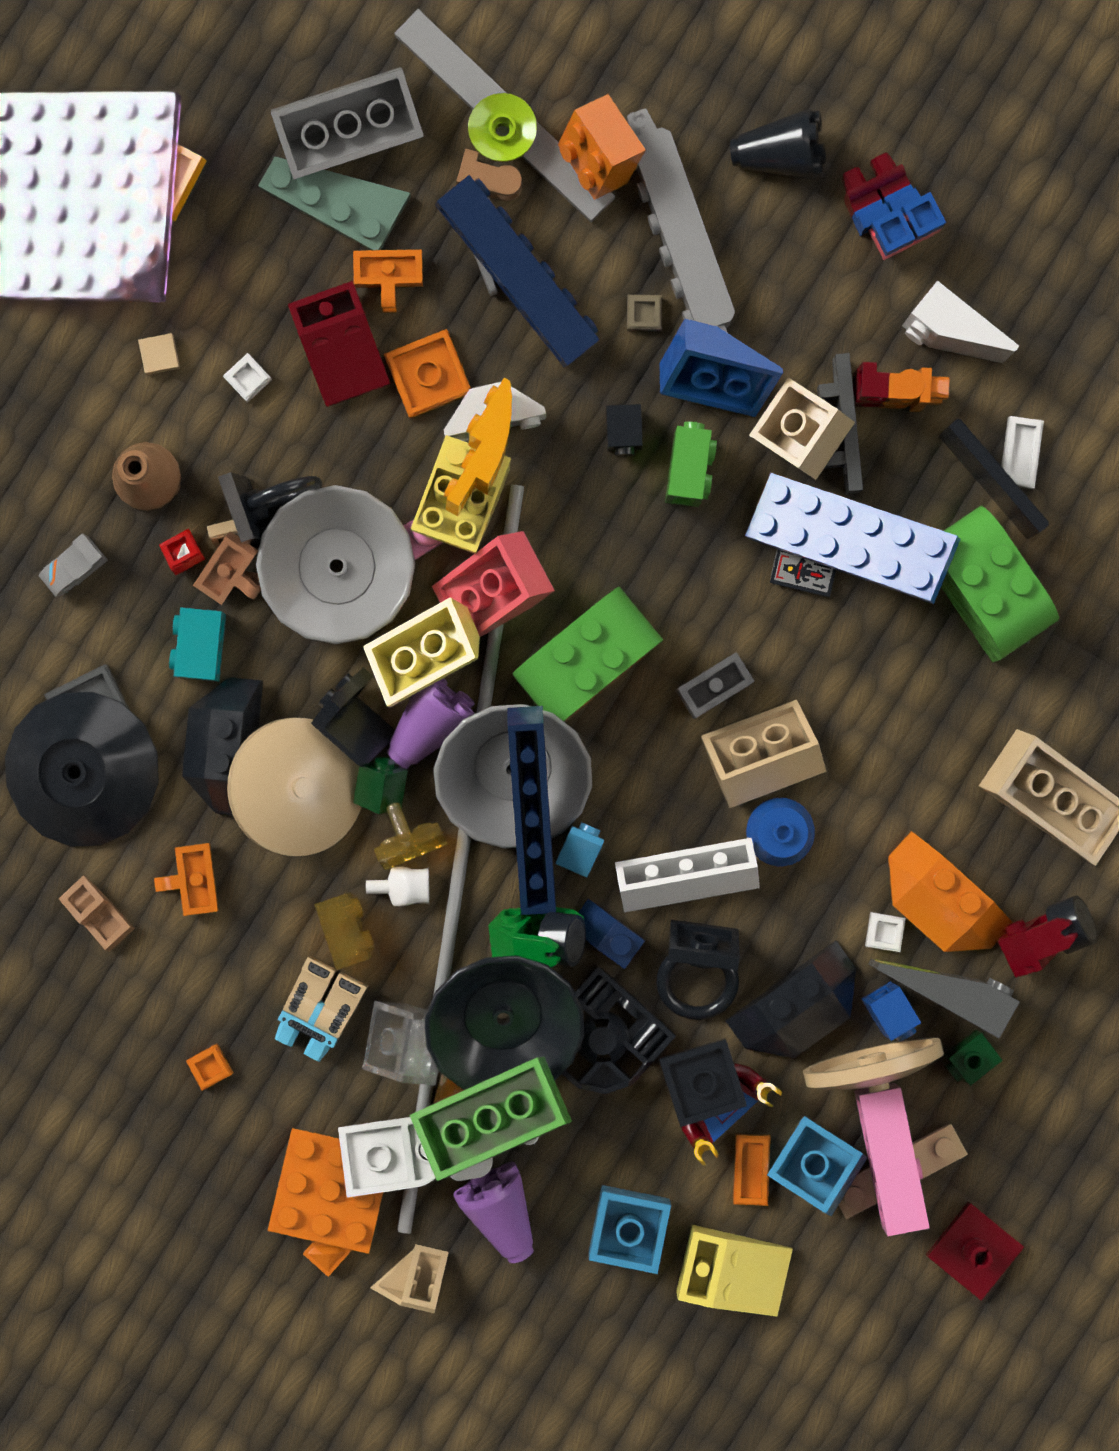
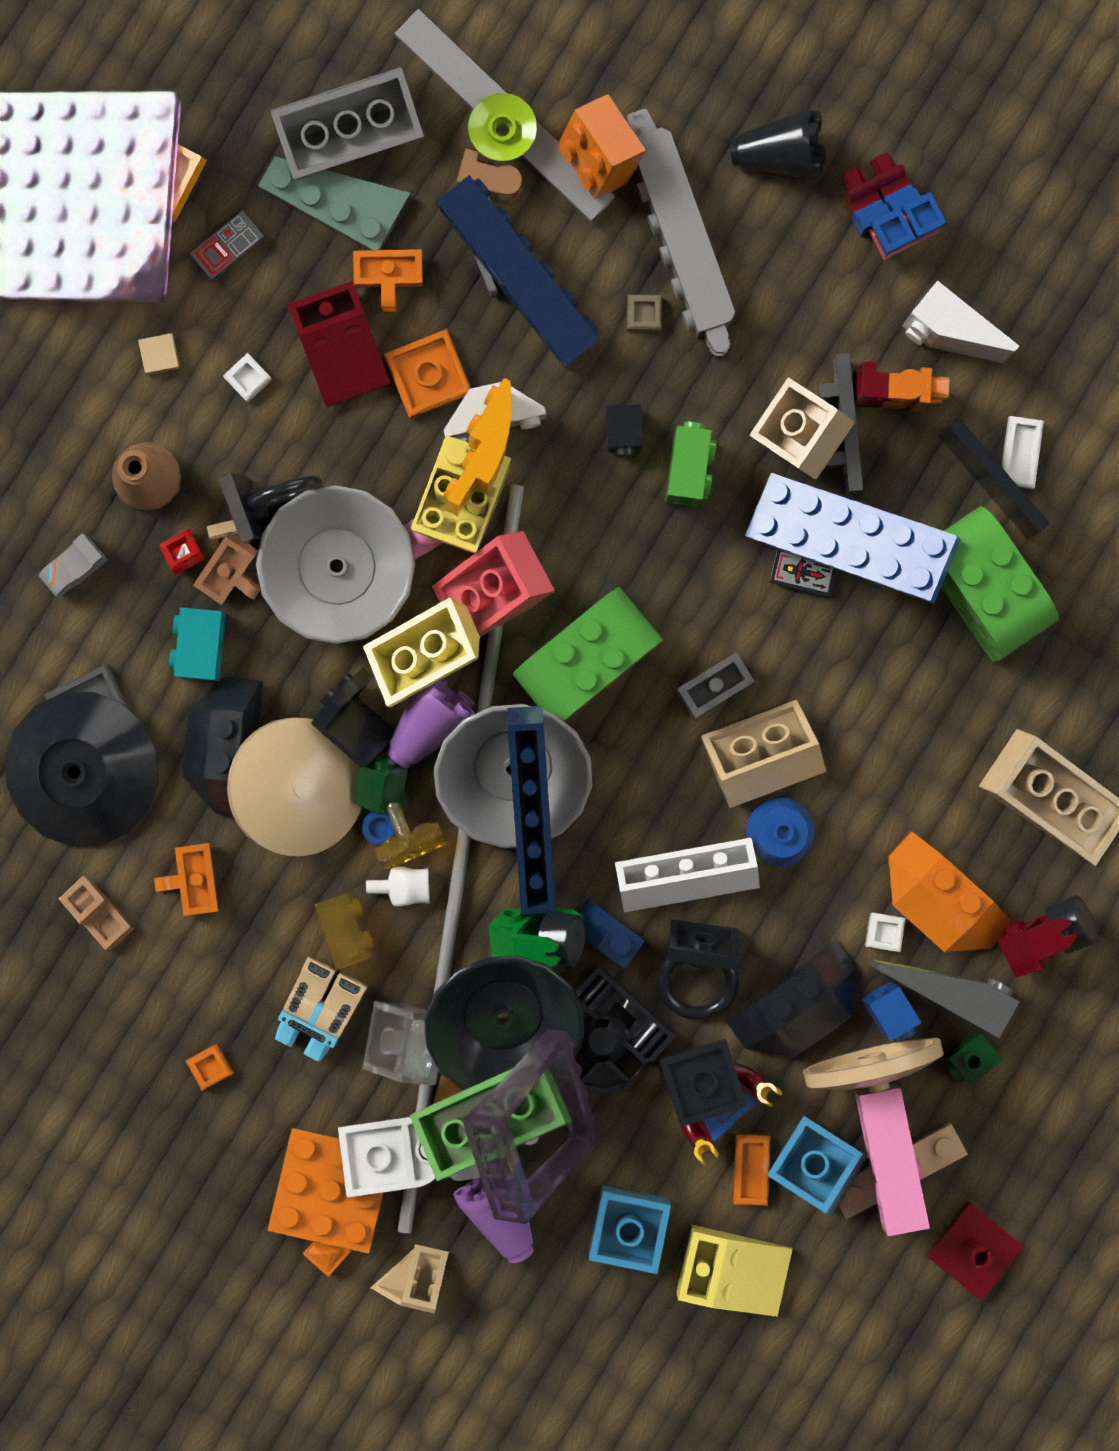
(227, 245): none -> dark grey tile
(377, 828): none -> blue tile
(492, 1142): none -> clear purple windscreen
(580, 849): dark azure slope -> none
(716, 370): blue slope -> none

